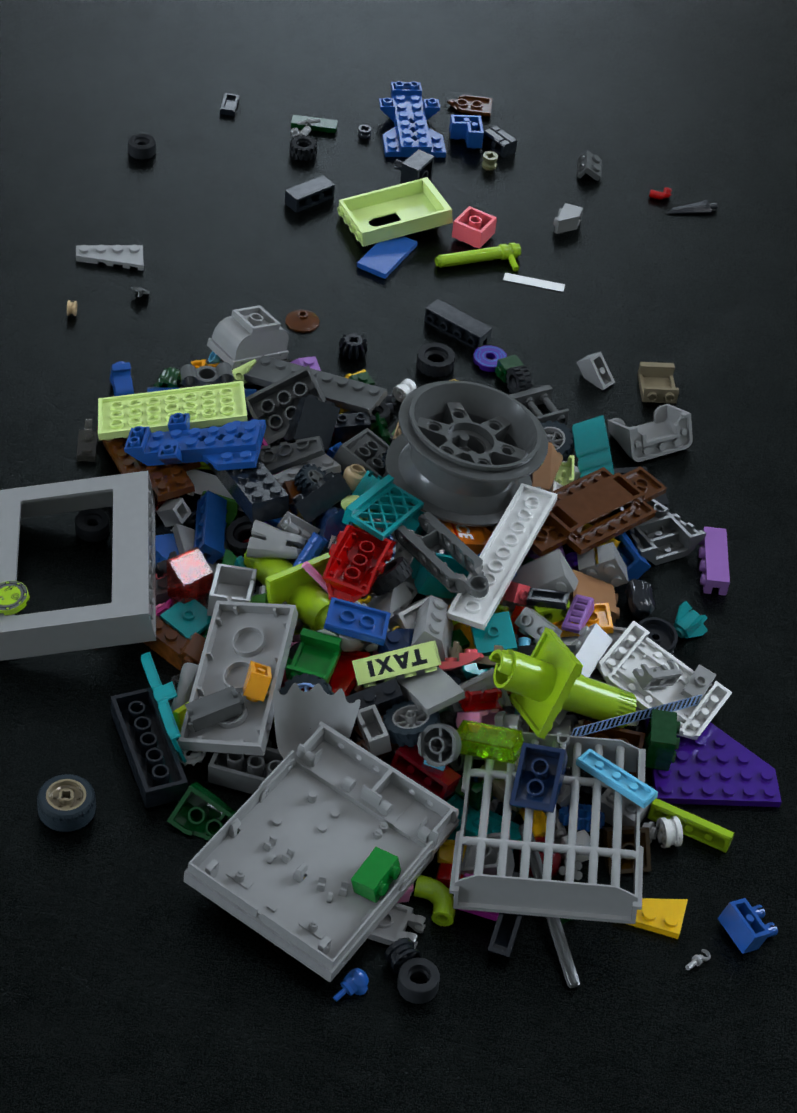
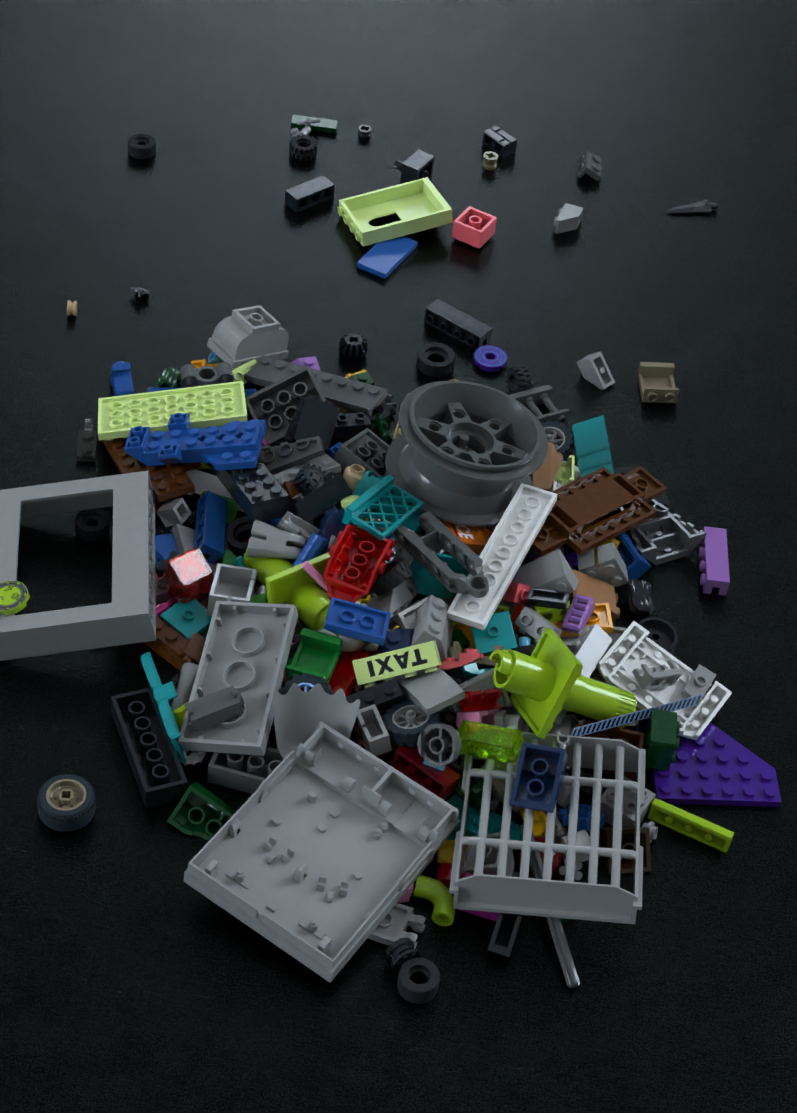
(112, 254): light grey wing -> none
(229, 104): tile -> none
(257, 682): light orange slope -> none
(302, 321): reddish brown dish -> none
(354, 983): blue piece -> none
(376, 874): green brick -> none
(403, 389): white wheel -> none
(410, 122): blue piece -> none
(468, 128): blue brick -> none
(472, 105): reddish brown tile -> none
(502, 252): lime cylinder -> none
(504, 364): dark green brick -> none
(534, 282): white sticker -> none
(616, 778): medium azure tile -> none
(661, 195): red arm -> none
(661, 916): yellow wing -> none
(666, 434): light grey windscreen -> none
(669, 831): white wheel -> none
(689, 622): teal brick -> none
(698, 959): light grey hand -> none
(745, 925): blue brick -> none

